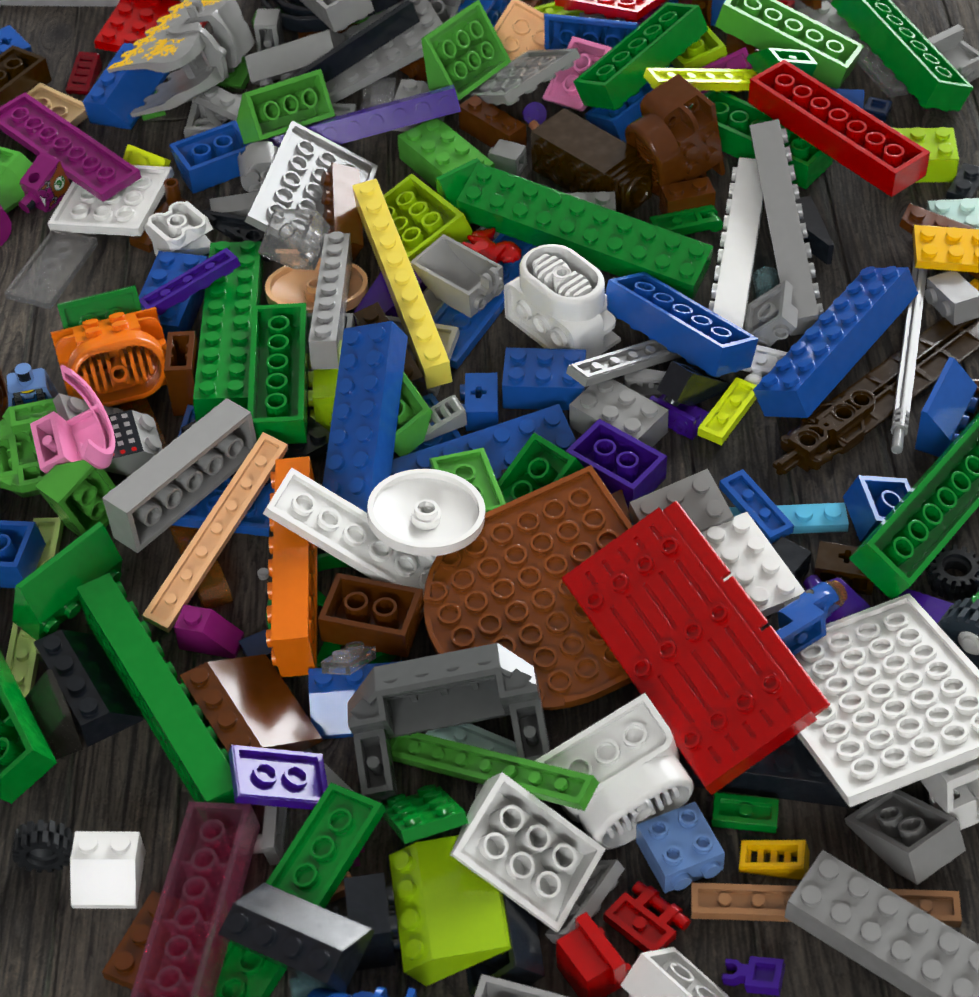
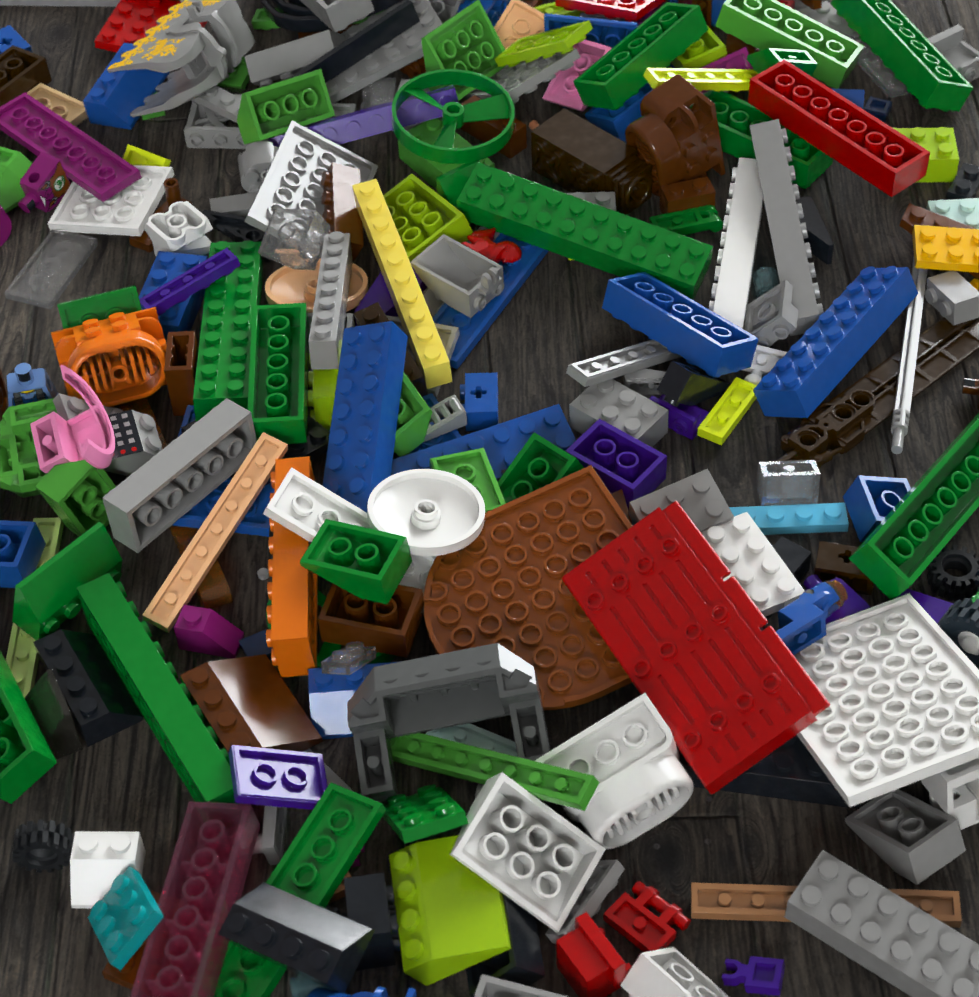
(85, 71): dark red slope -> none
(125, 917): none -> teal plate
(209, 156): blue slope -> none
(268, 28): light grey brick -> none
(359, 559): none -> green slope
(455, 115): none -> green piece
(508, 156): light grey brick -> none
(534, 111): dark purple plate -> none
(539, 378): blue brick -> none
(544, 44): none -> lime plate
(561, 301): white brick -> none
(680, 847): medium blue brick -> none
(745, 812): green plate -> none
(750, 498): blue plate -> none
(774, 868): yellow slope -> none
(788, 482): none -> clear brick
(946, 409): blue slope -> none

